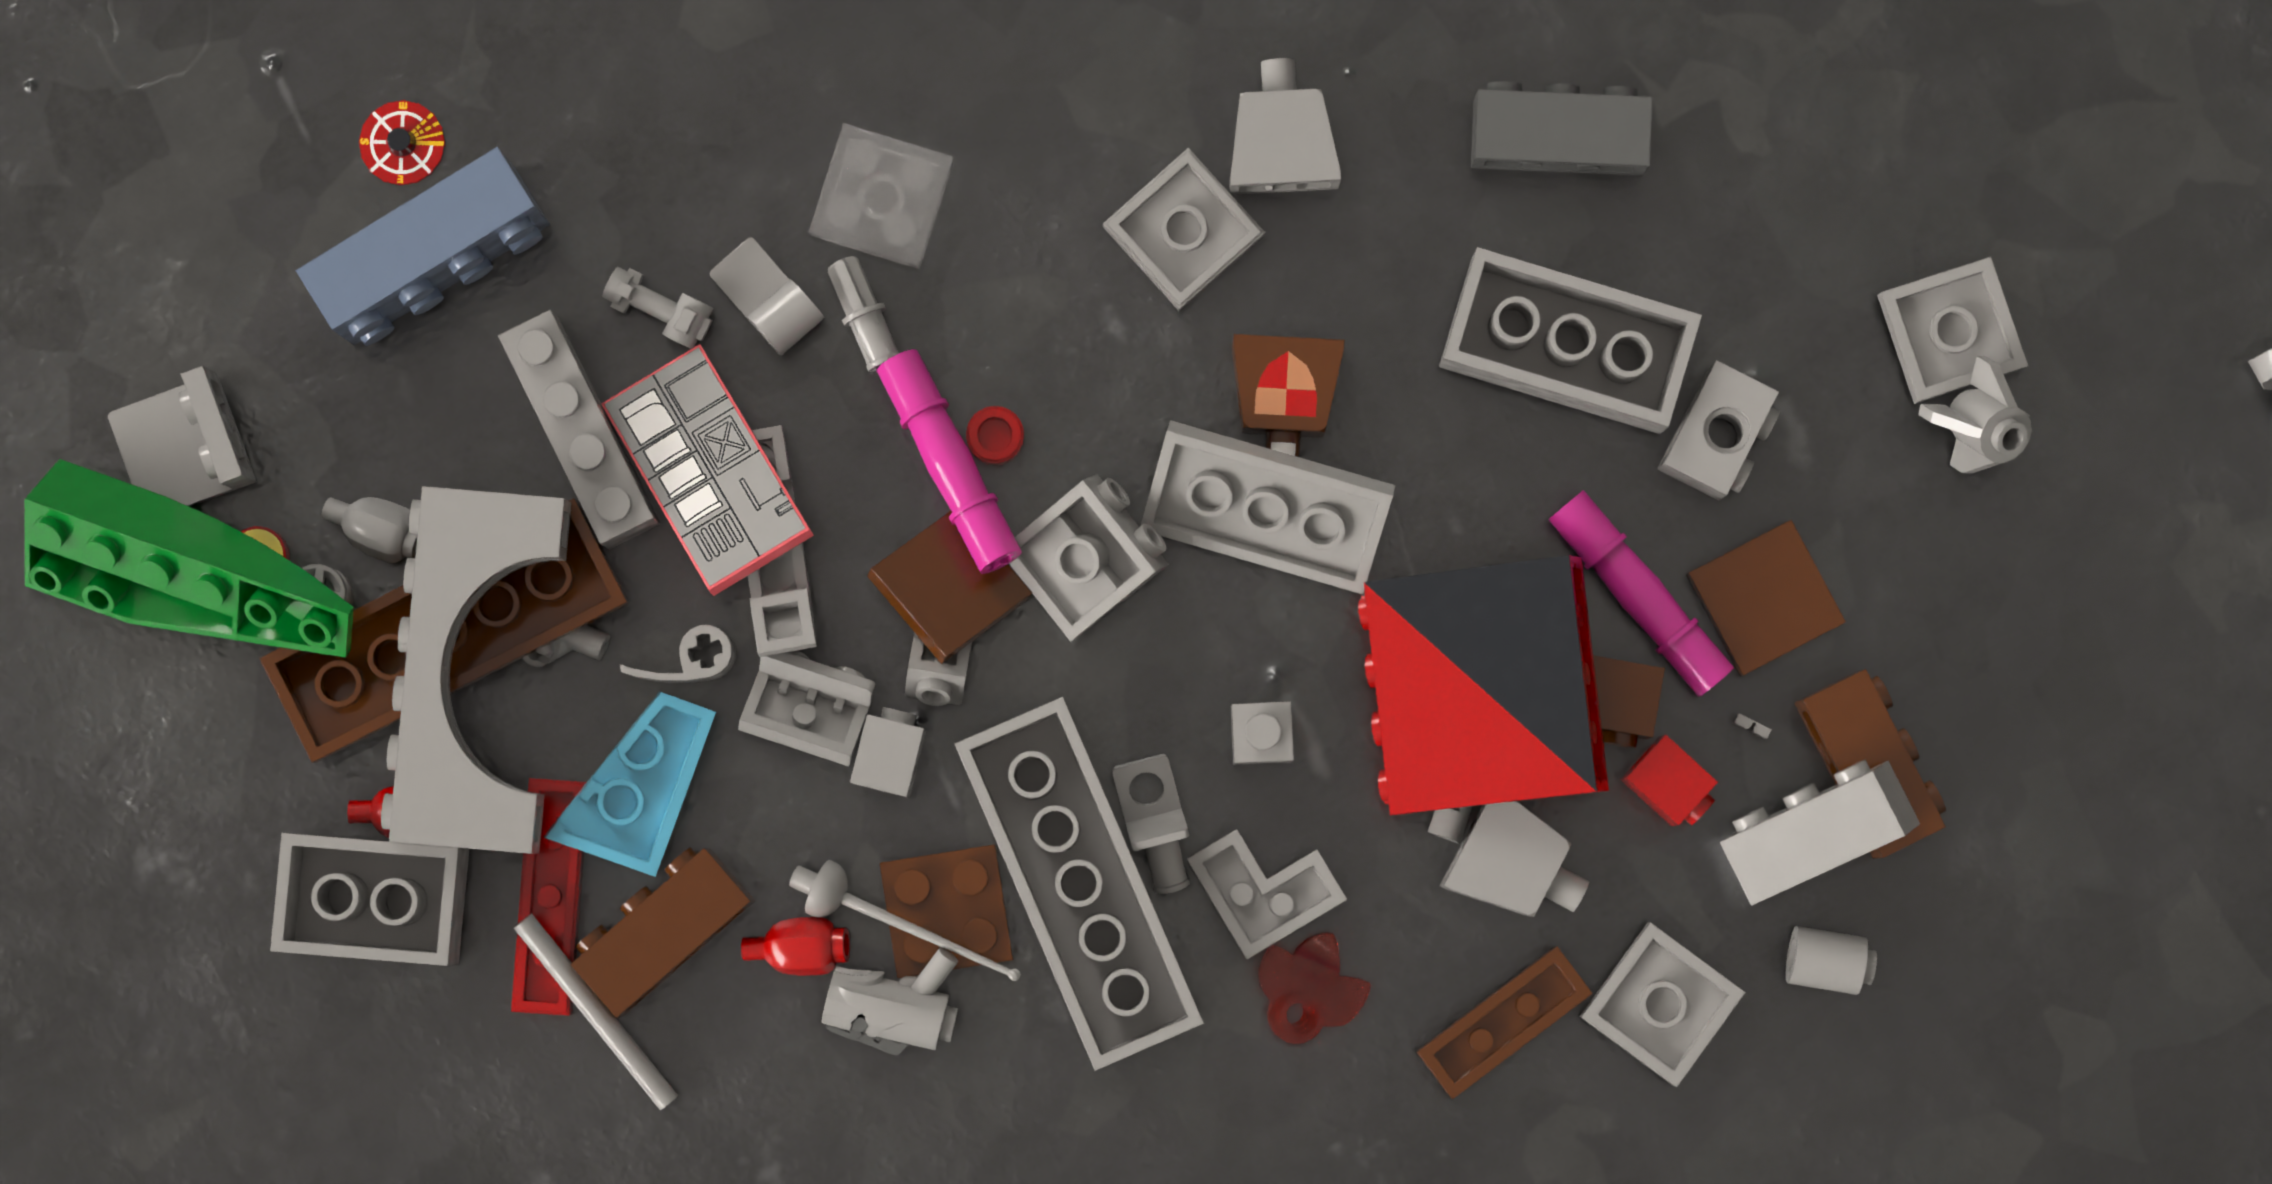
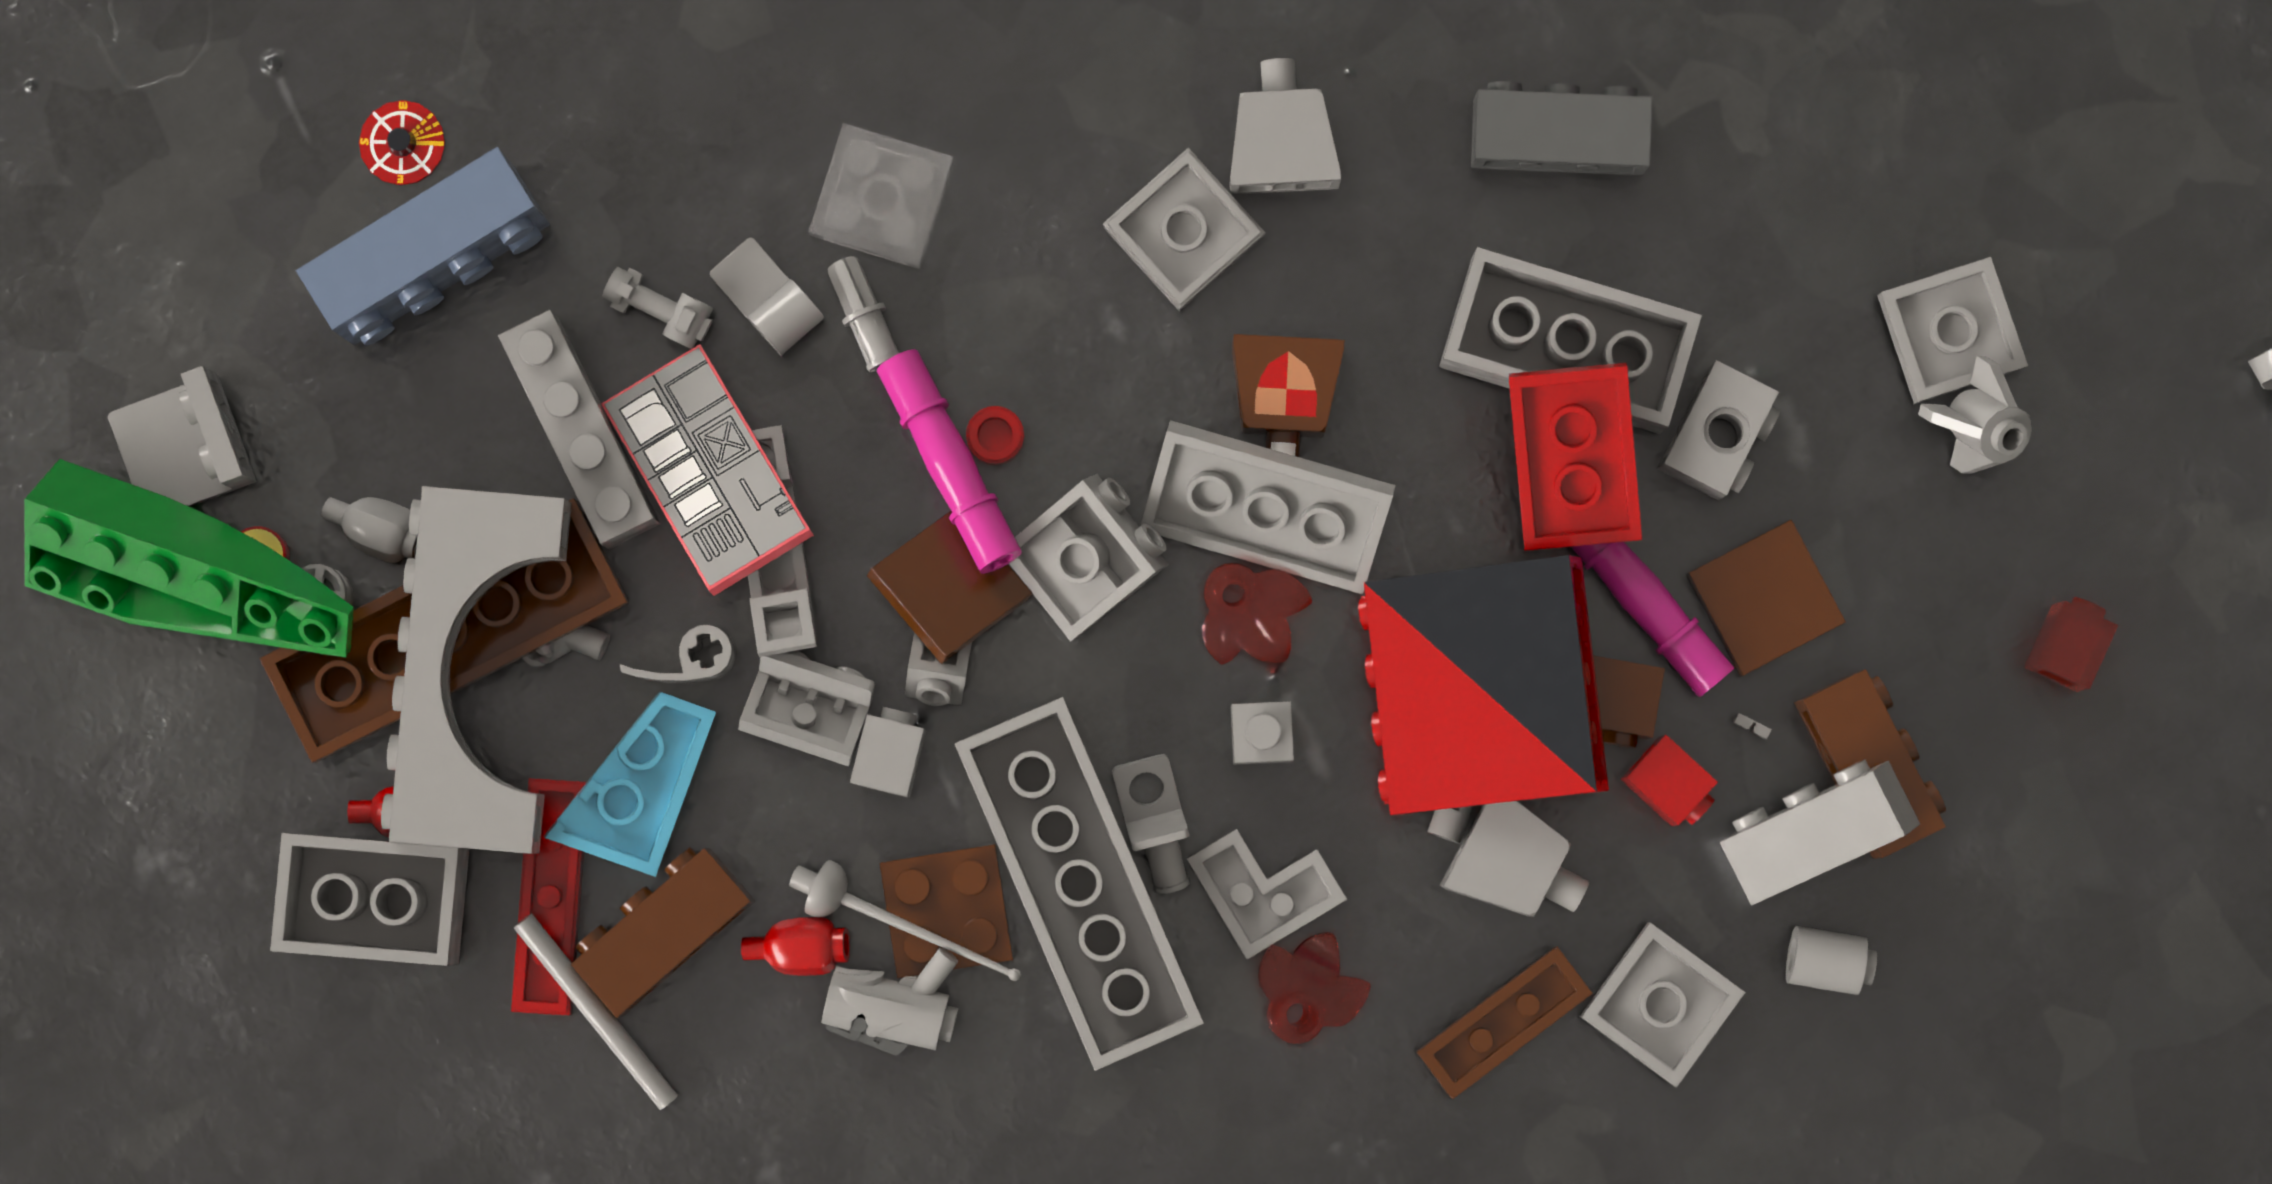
(1255, 620): none -> clear red plate
(1575, 456): none -> red plate
(2072, 644): none -> clear red brick

